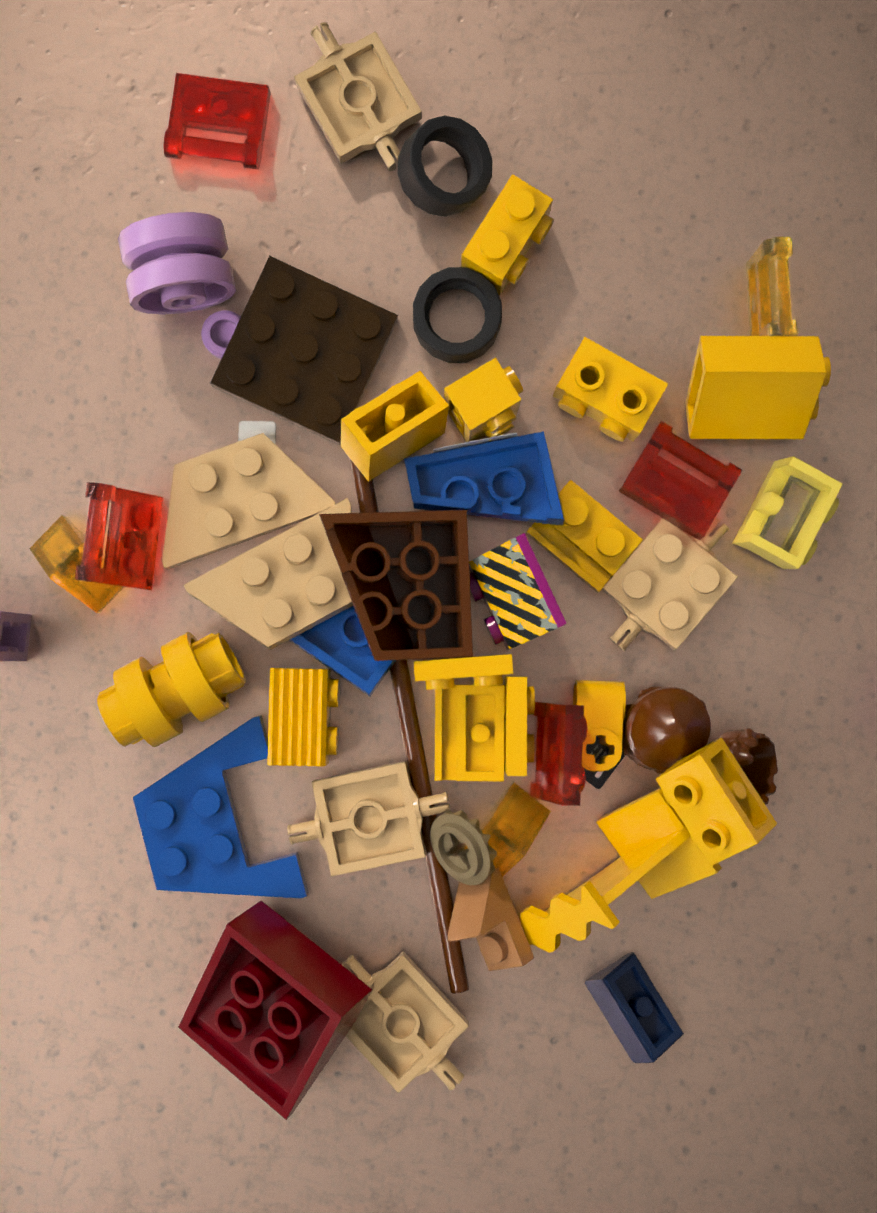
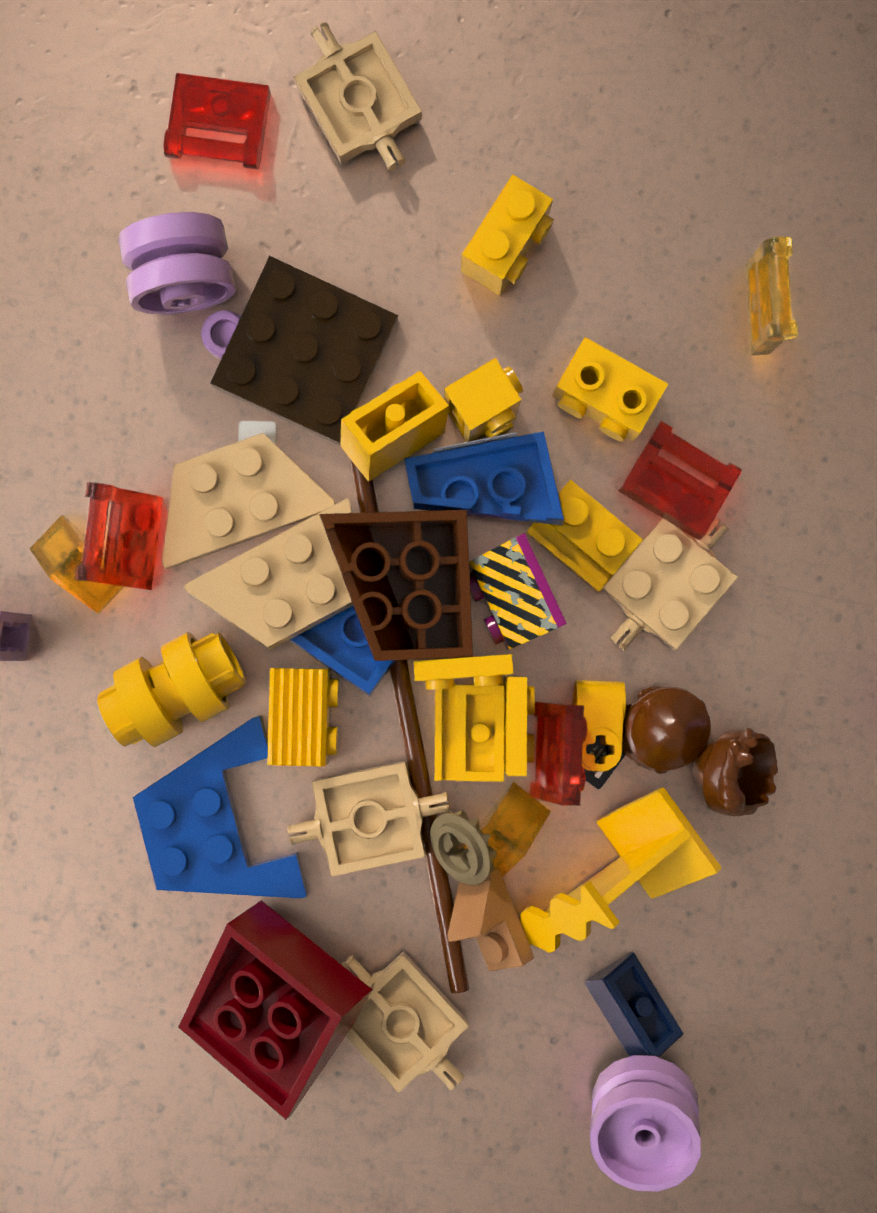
(457, 279): black tyre -> none
(471, 148): black tyre -> none
(645, 1123): none -> lavender wheel
(716, 802): yellow brick -> none
(755, 387): yellow brick -> none
(789, 513): light yellow window -> none

